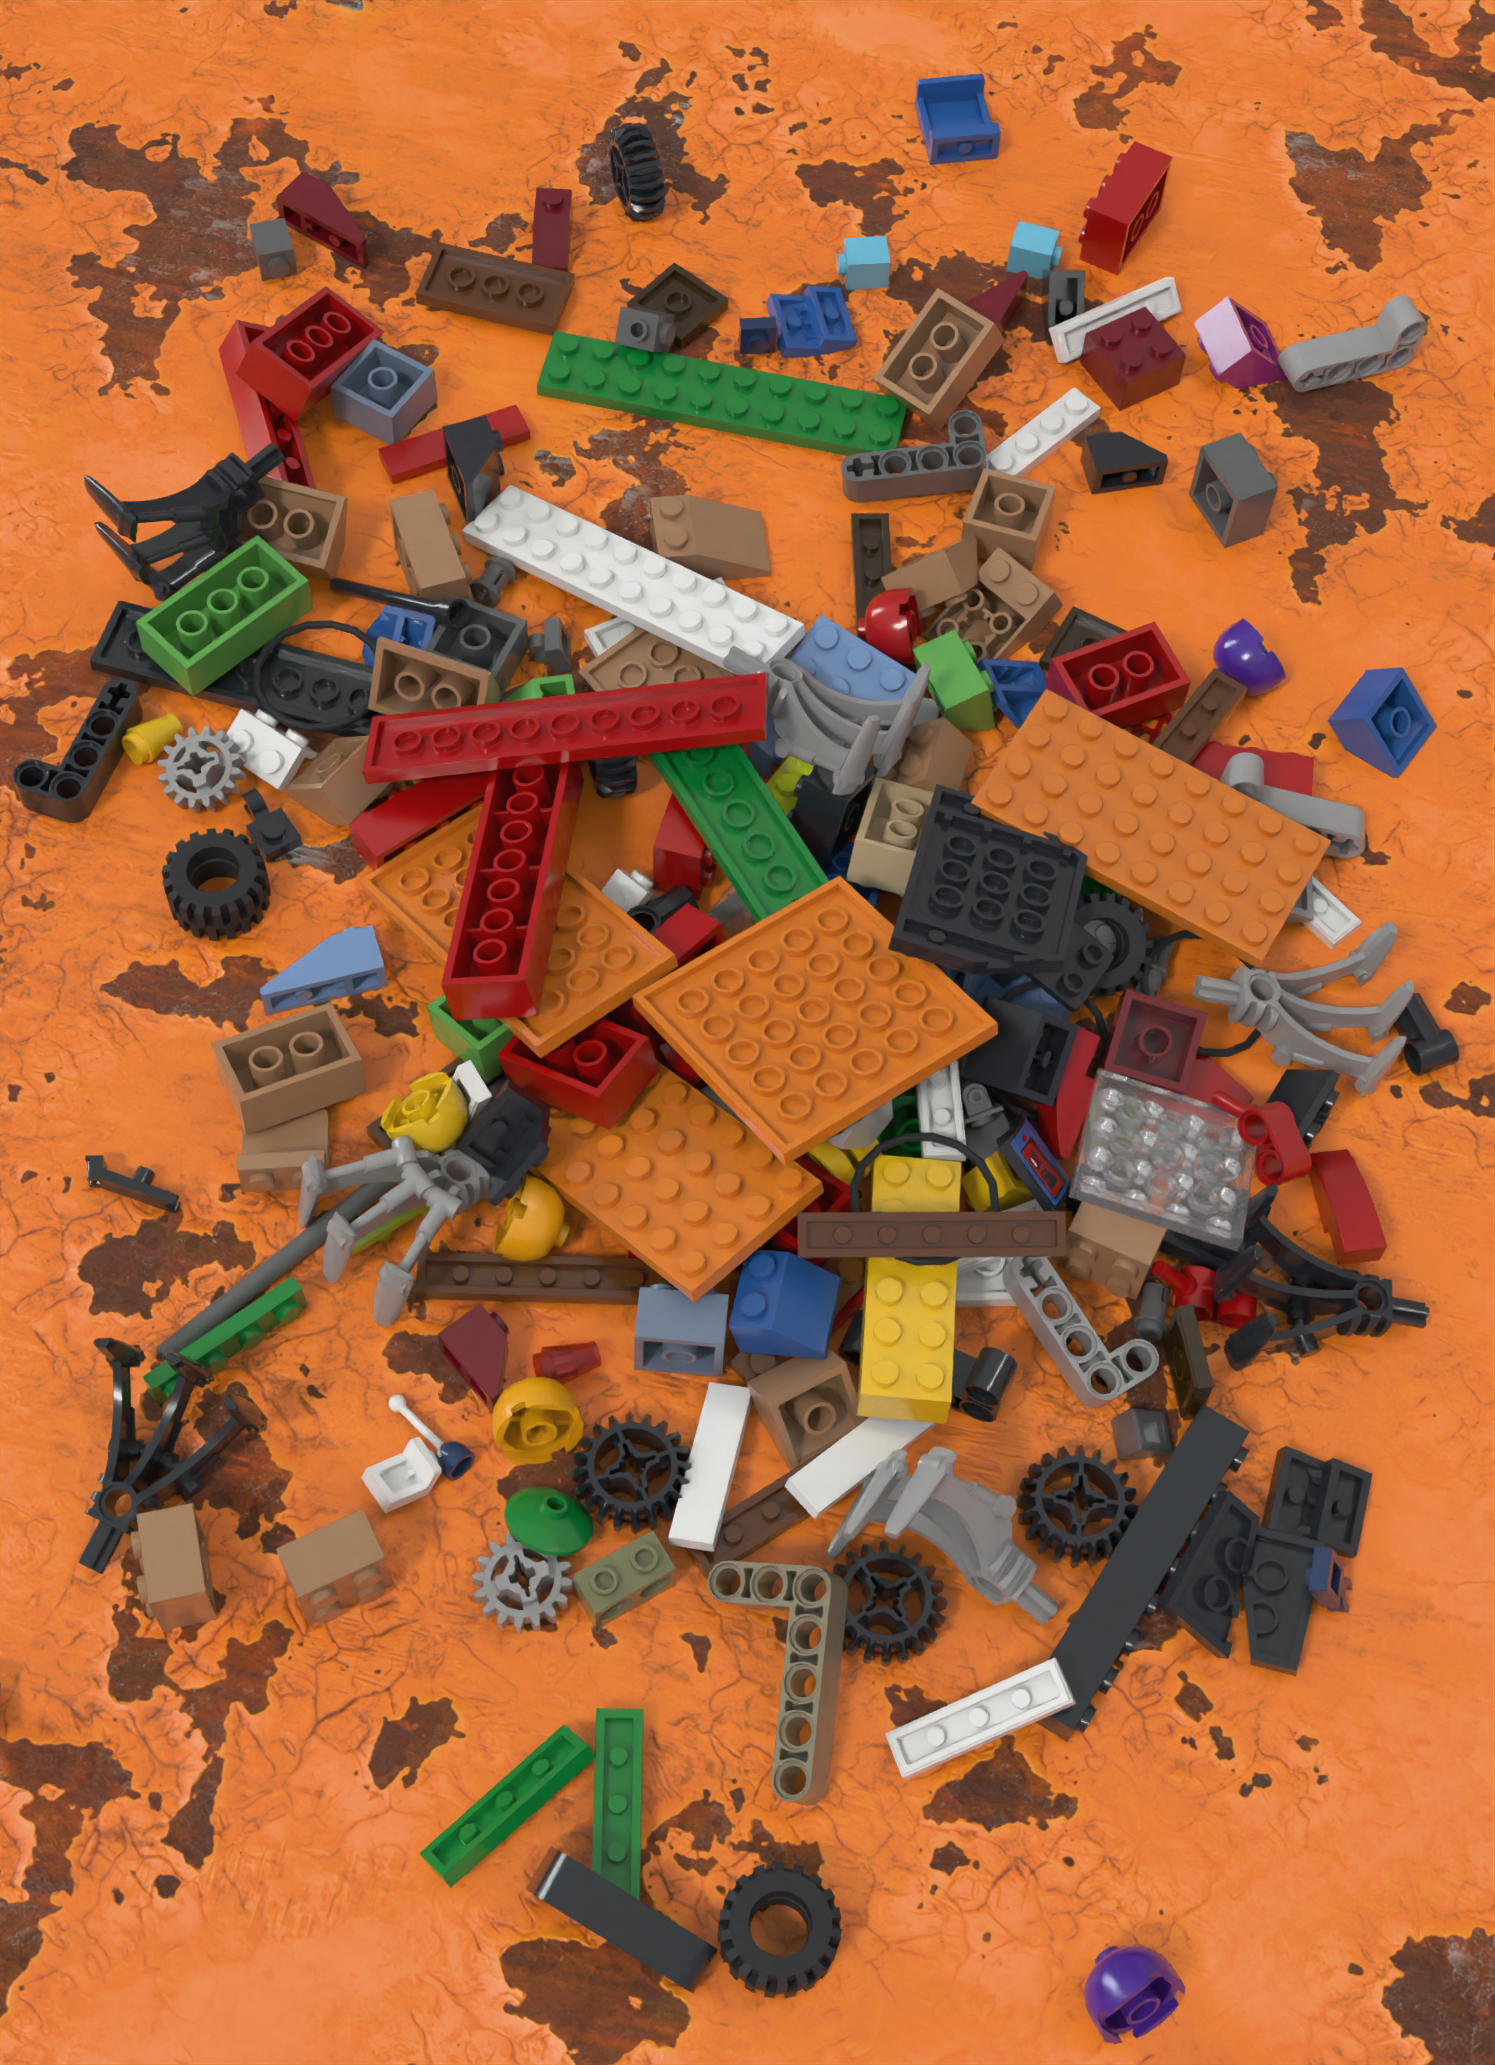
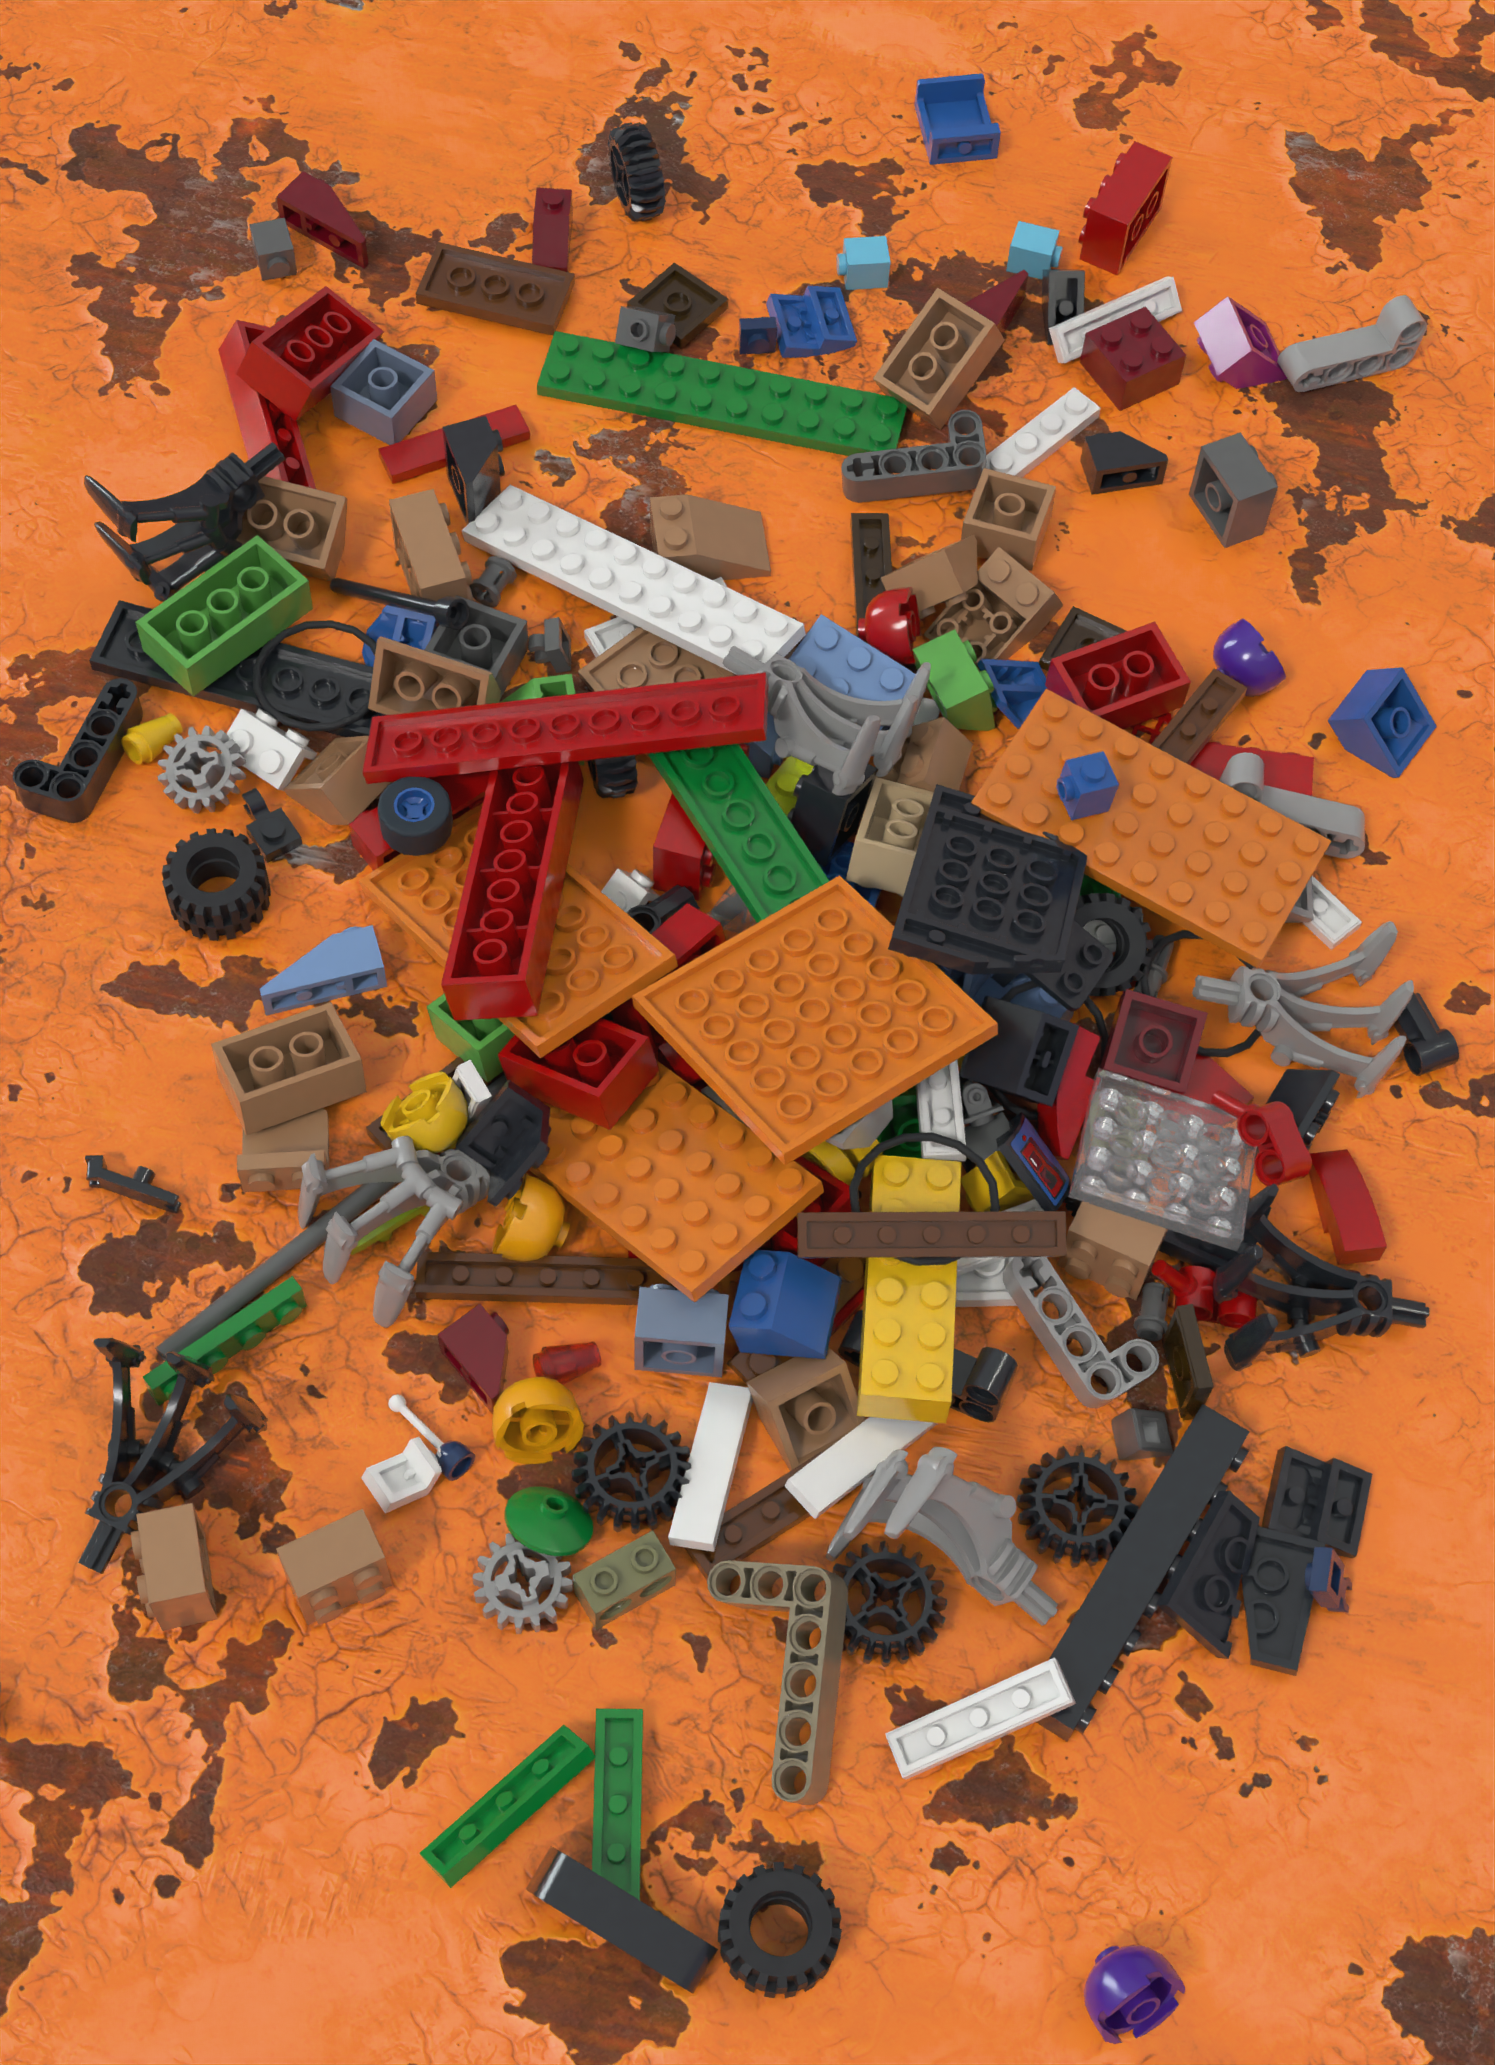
(415, 815): none -> black wheel
(1087, 785): none -> blue brick

